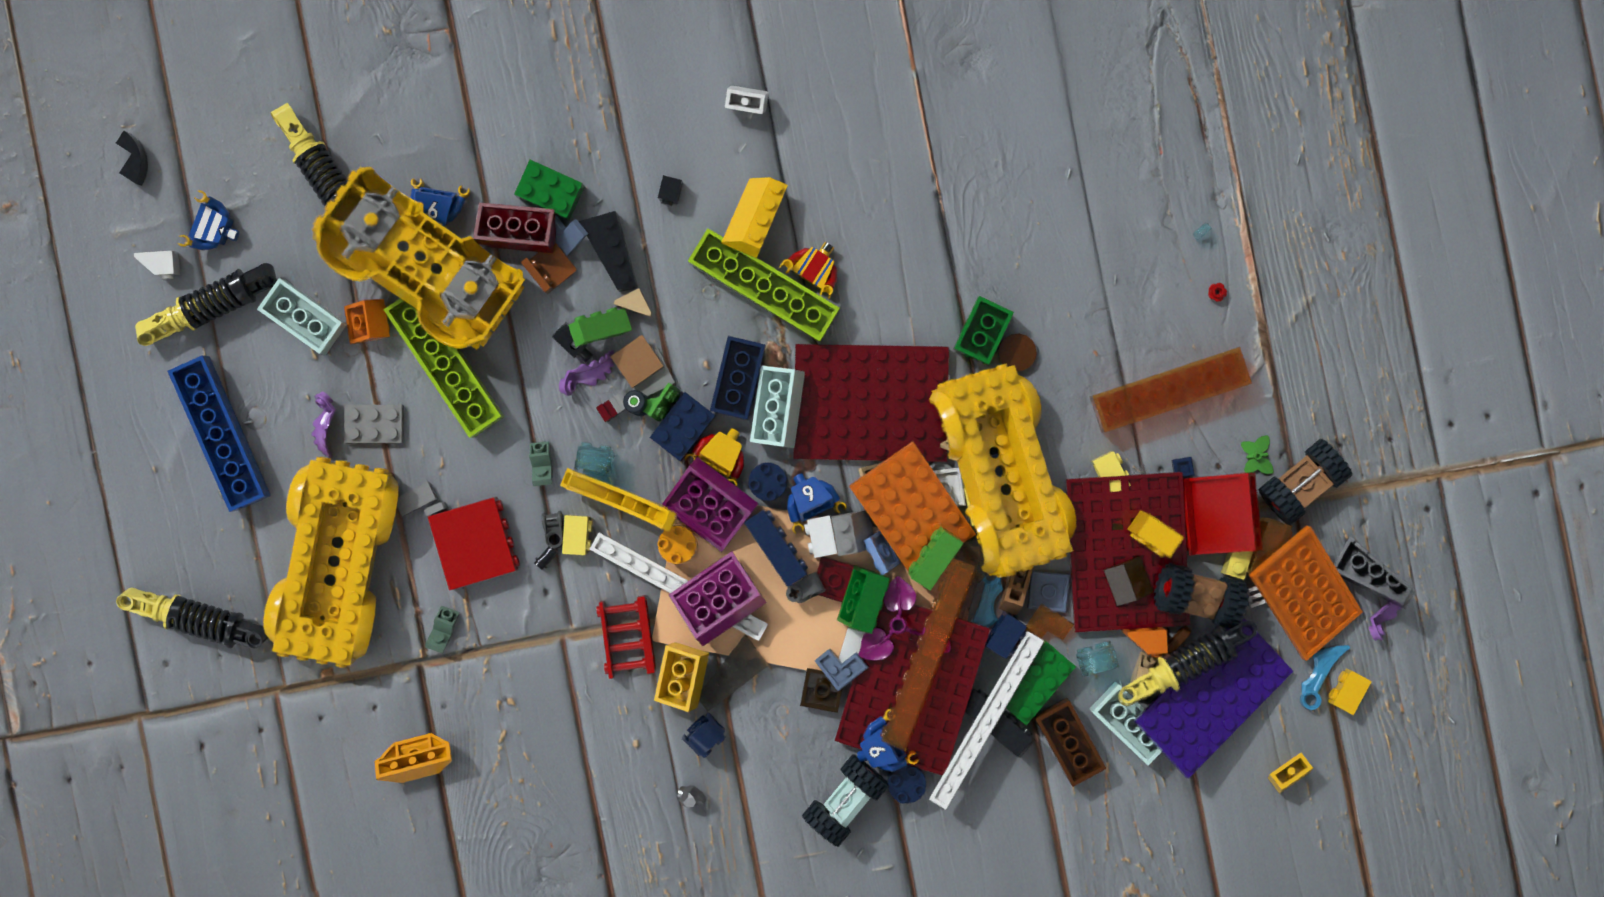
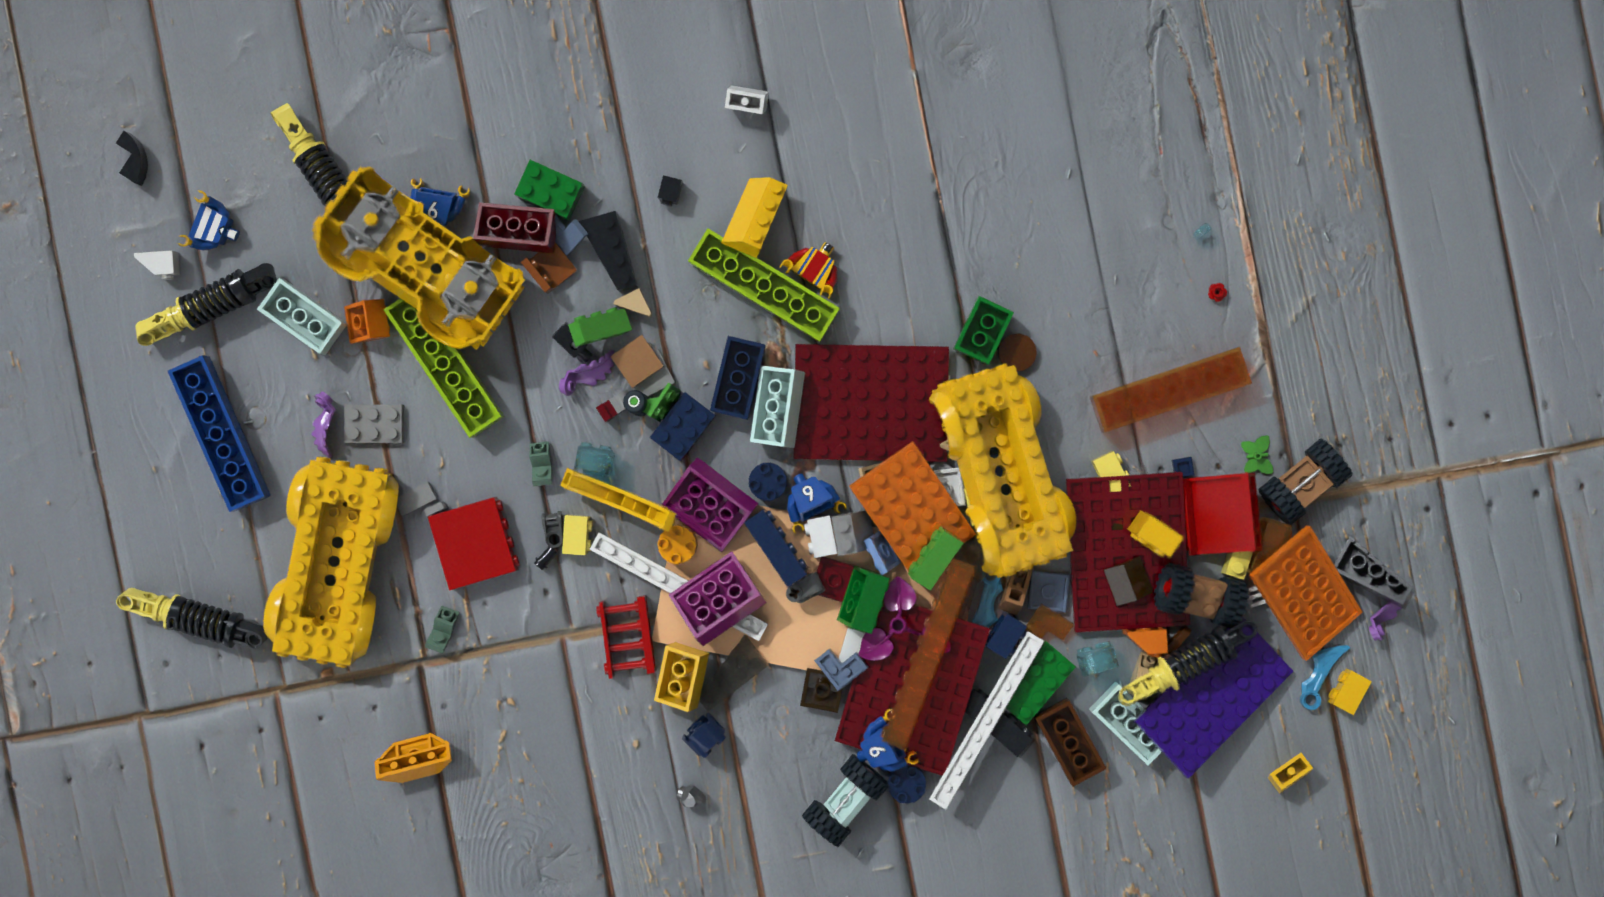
(721, 453): yellow torso -> none

